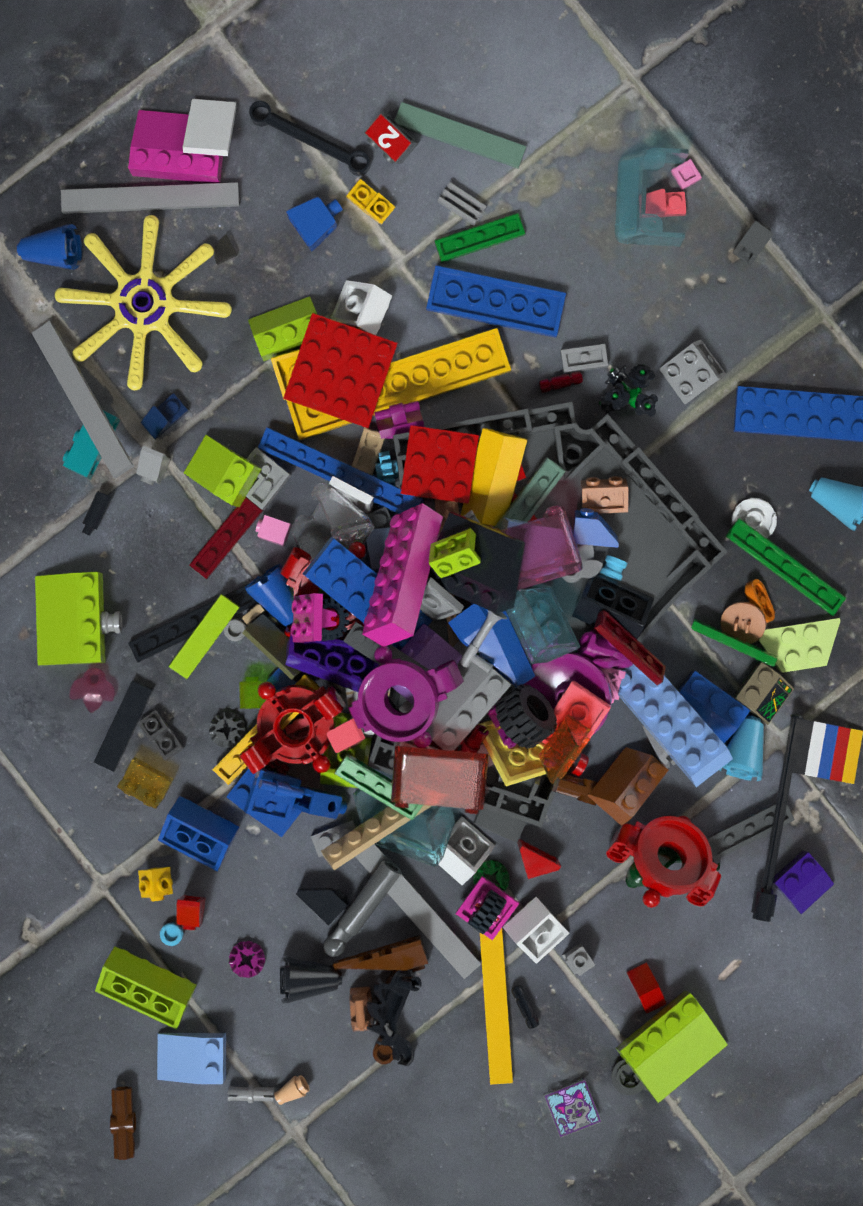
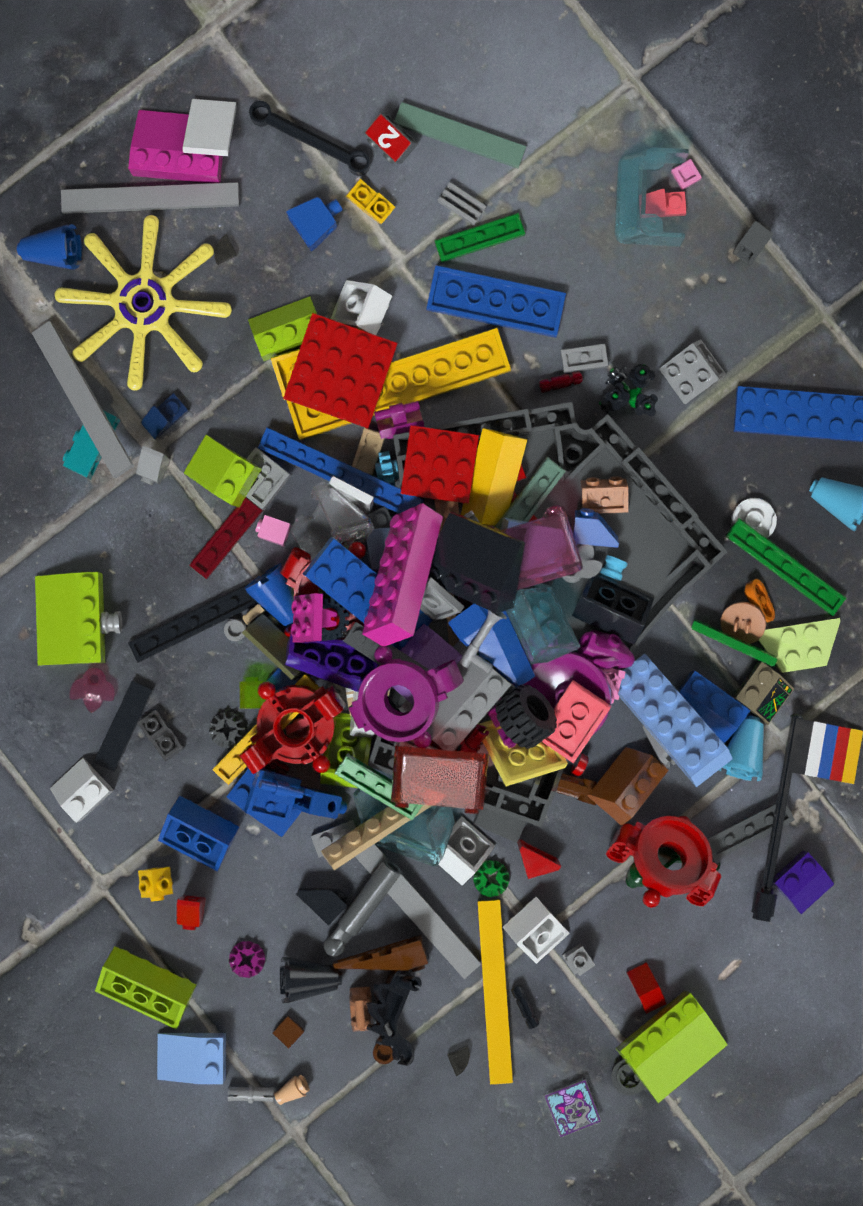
(80, 790): none -> white slope
(95, 512): black cylinder -> none
(123, 1123): reddish brown piece -> none
(145, 783): clear yellow bracket -> none
(171, 934): medium azure tile -> none
(204, 636): lime tile -> none
(288, 1031): none -> reddish brown tile
(345, 736): coral slope -> none
(454, 553): lime bracket -> none
(459, 1059): none -> clear smoke tile
(487, 908): plate -> none
(564, 748): clear orange slope -> none
(630, 647): dark red tile -> none

